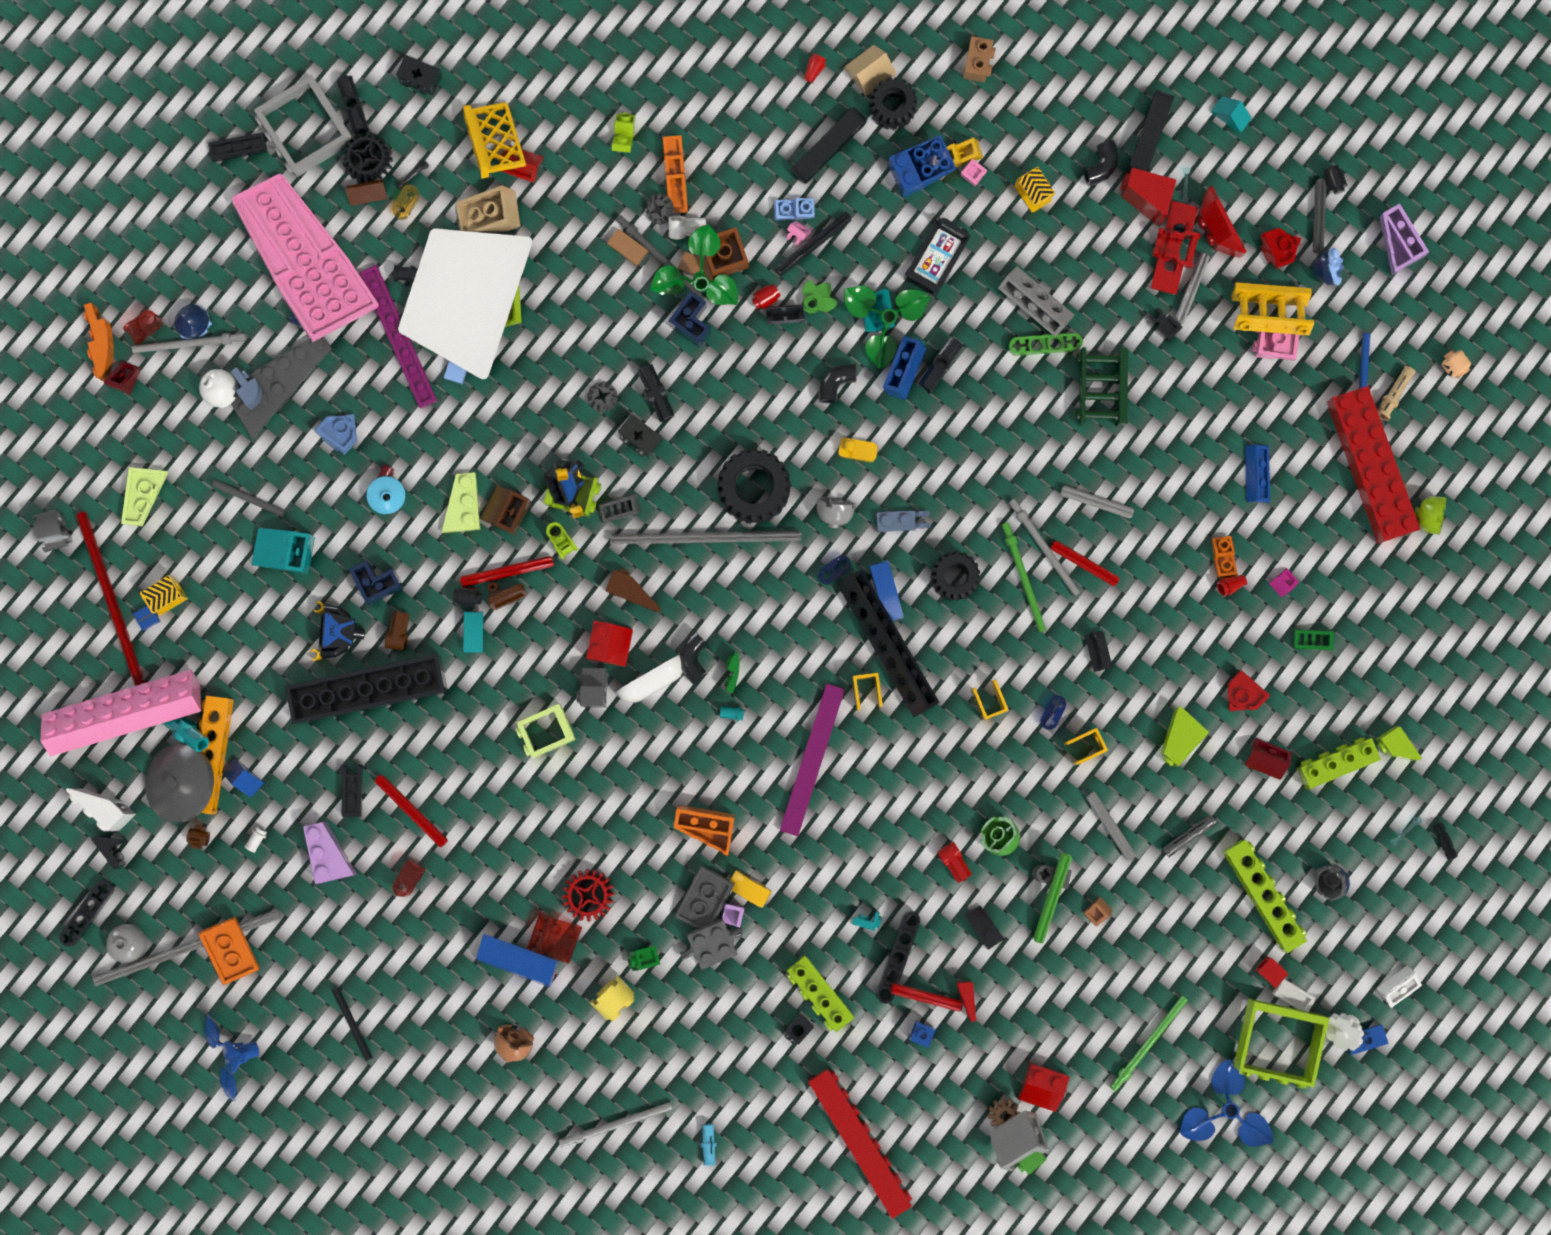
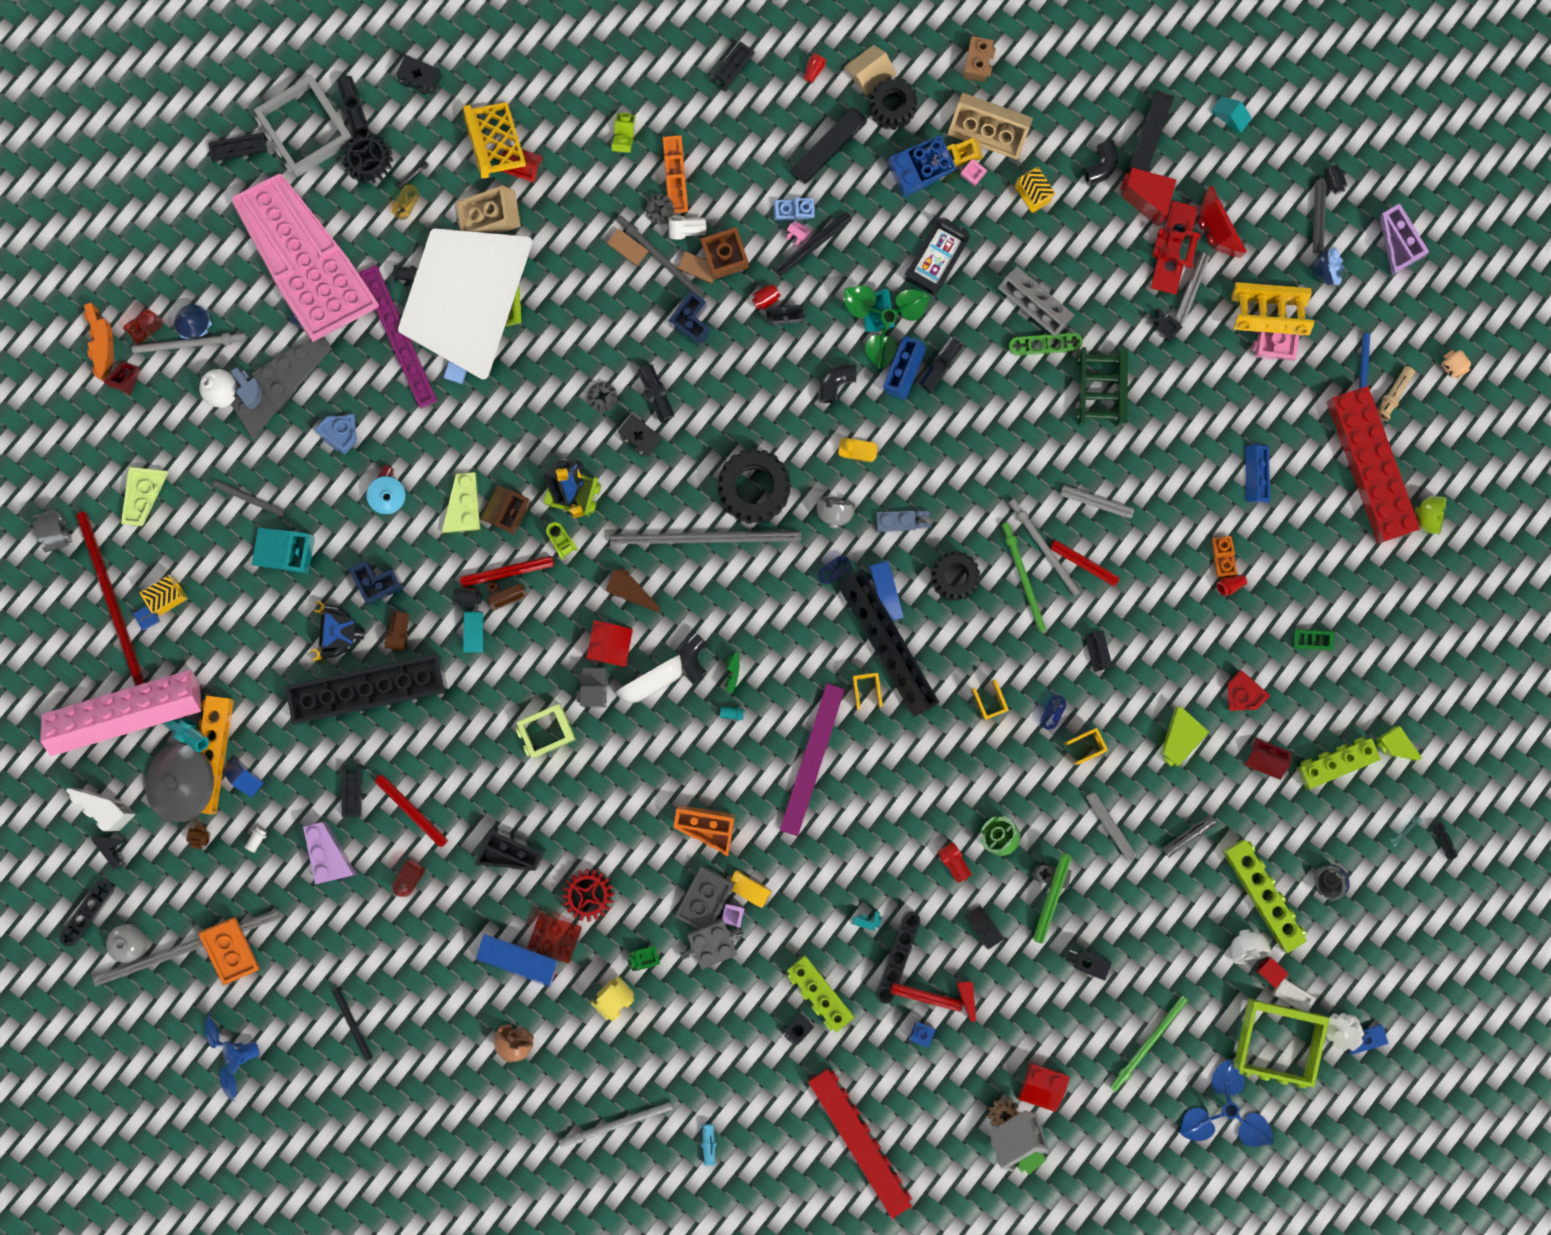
(366, 192): reddish brown tile -> none
(509, 851): none -> black wedge
(635, 504): dark grey slope -> none
(720, 291): green plant -> none
(733, 65): none -> black hinge
(820, 296): bright green plate -> none
(991, 125): none -> tan slope
(1098, 911): nougat slope -> none
(1098, 969): none -> black torso
(1186, 171): clear light blue hinge -> none
(1249, 946): none -> white cylinder
(1279, 247): red plate -> none
(1284, 582): dark pink slope -> none
(1399, 986): white slope -> none

